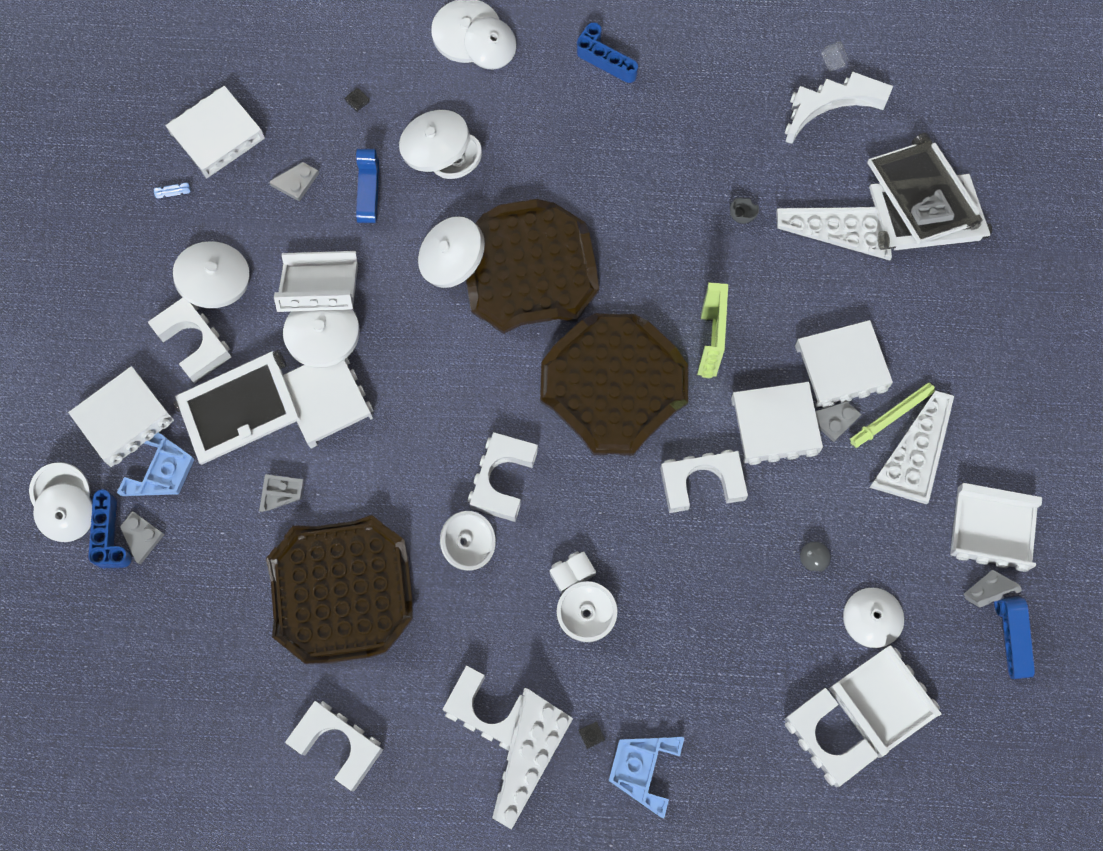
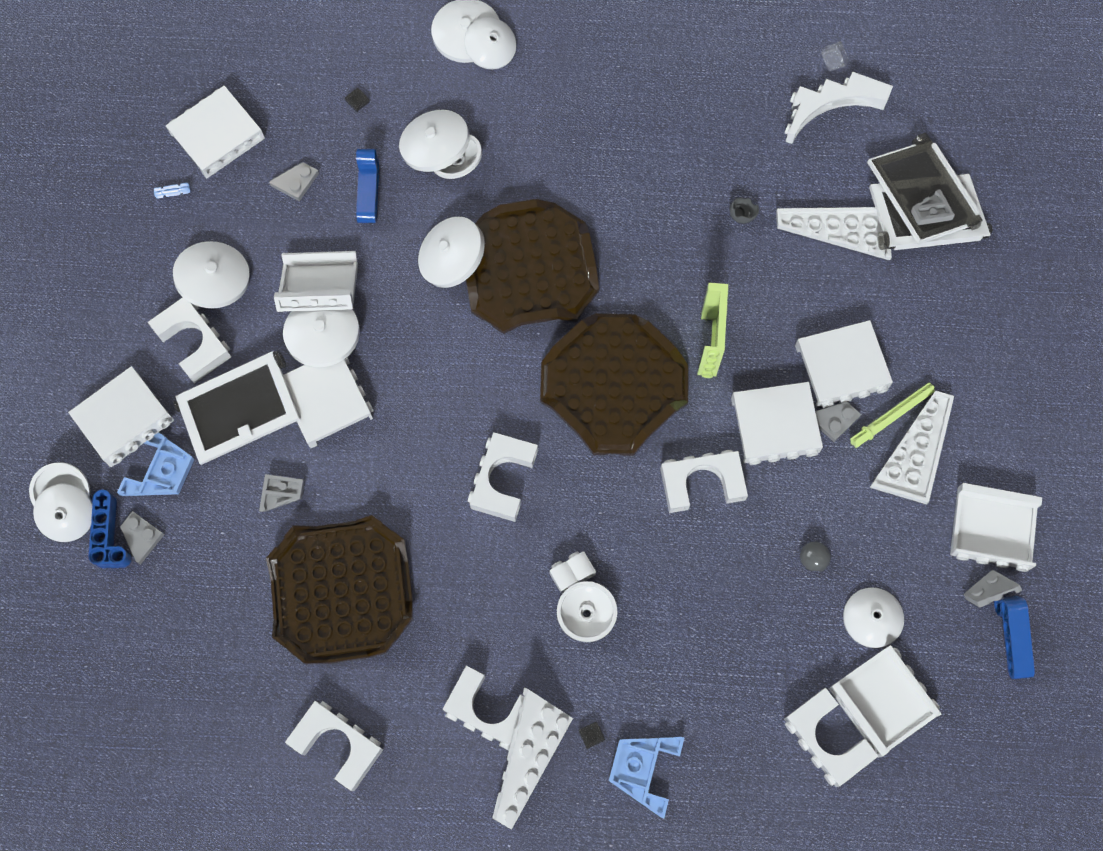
(477, 537): white dish -> none
(625, 69): blue beam -> none

